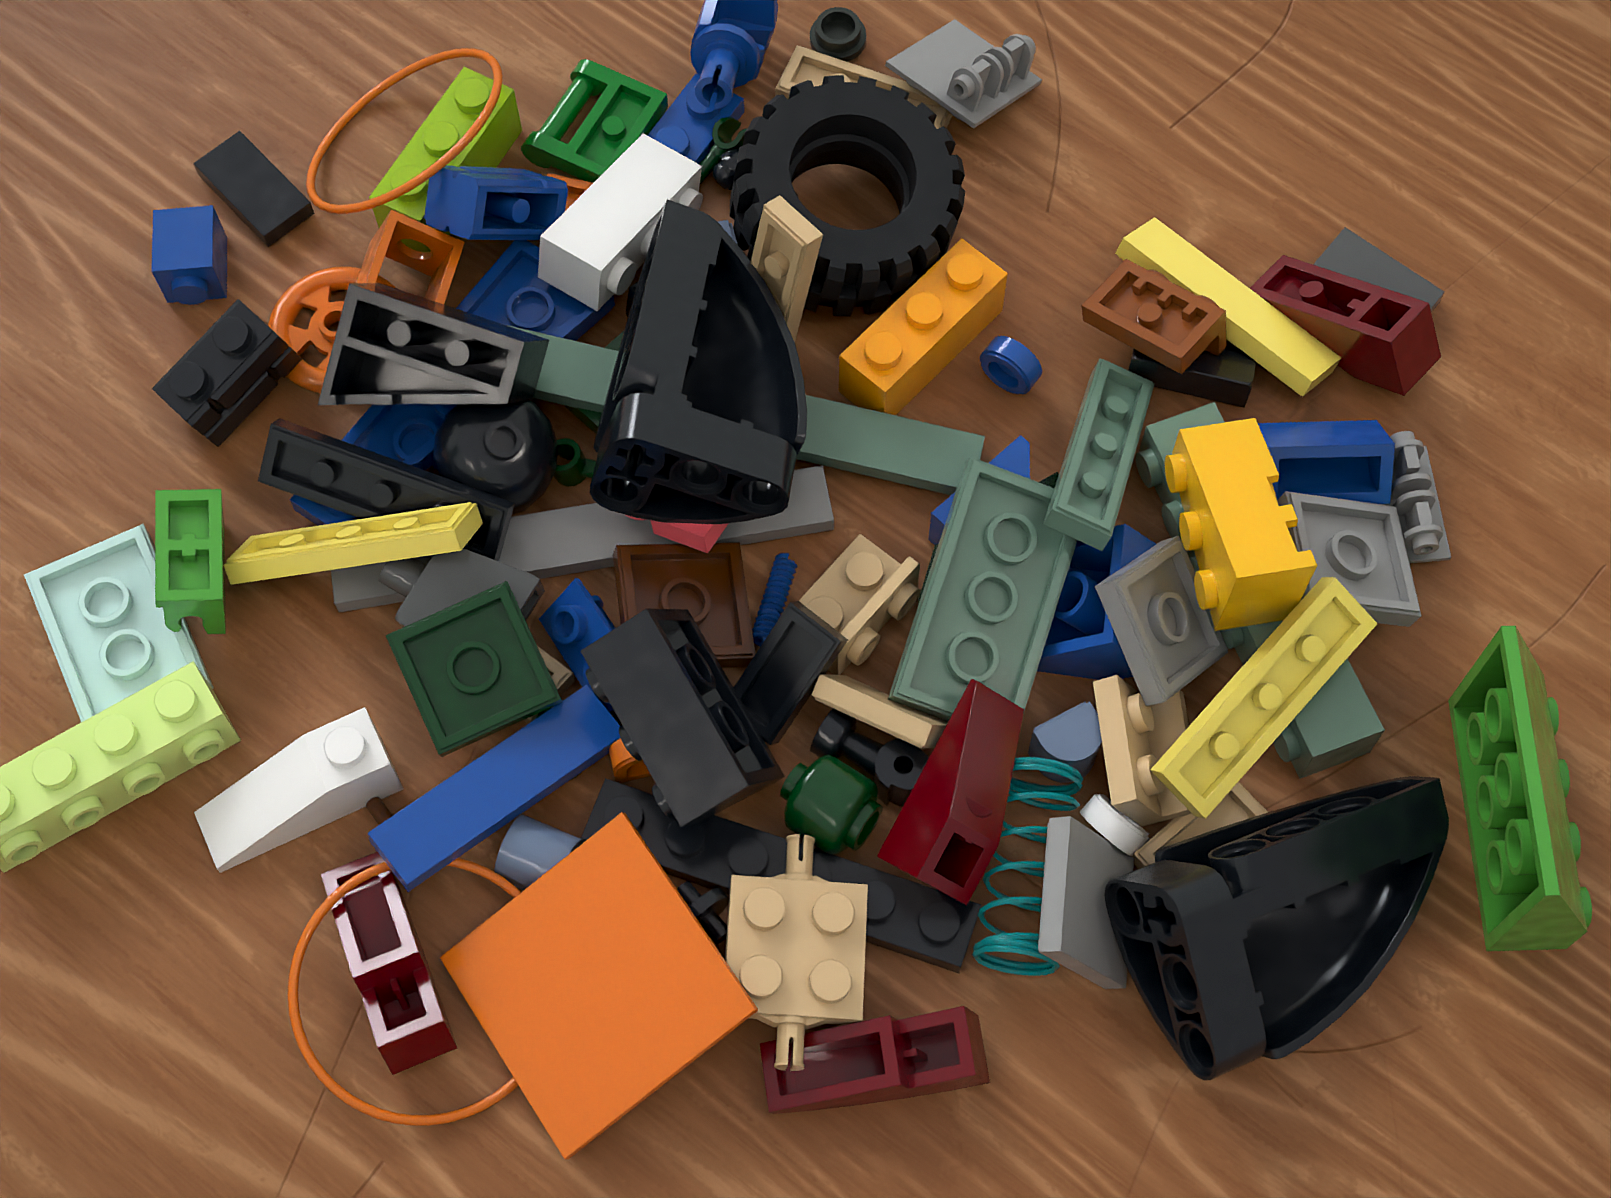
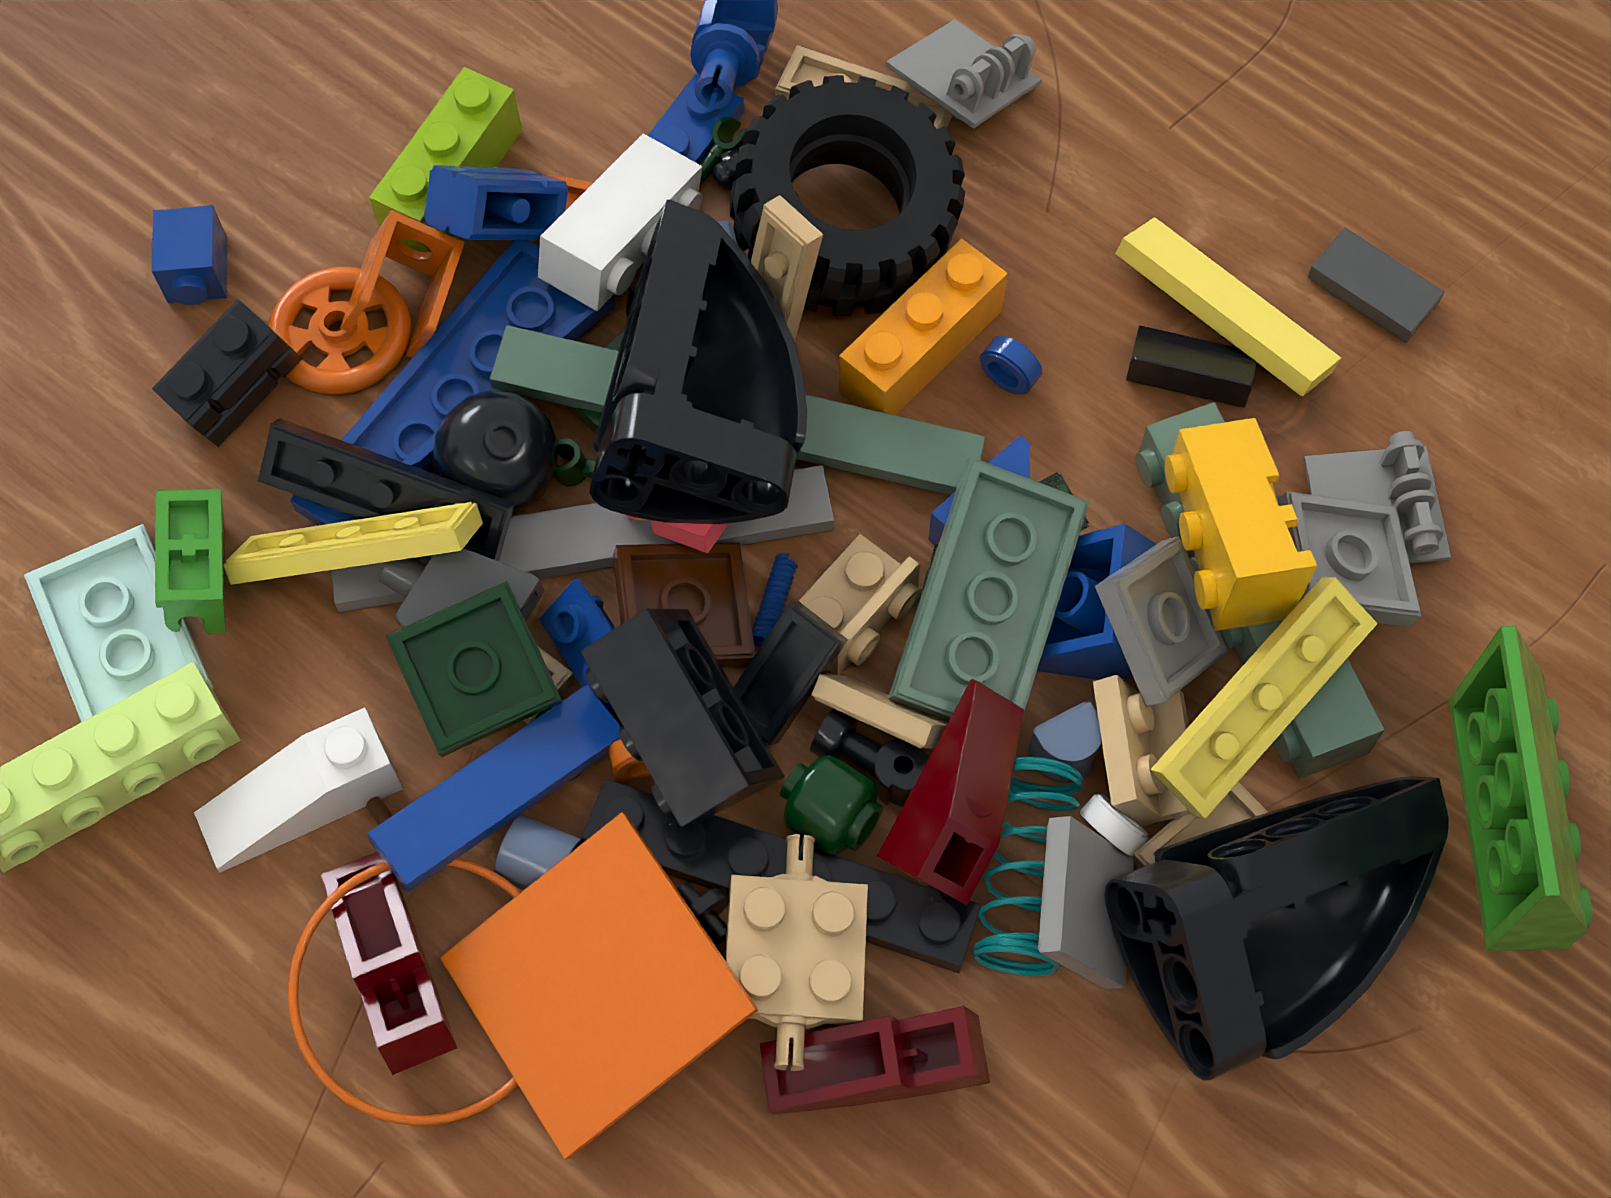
(254, 188): black tile -> none
(424, 352): black wedge -> none
(434, 168): orange piece -> none
(611, 127): green plate -> none
(838, 34): pearl dark grey plate -> none
(1099, 455): sand green tile -> none
(1156, 316): dark orange bracket -> none
(1332, 459): blue brick -> none
(1374, 330): dark red slope -> none

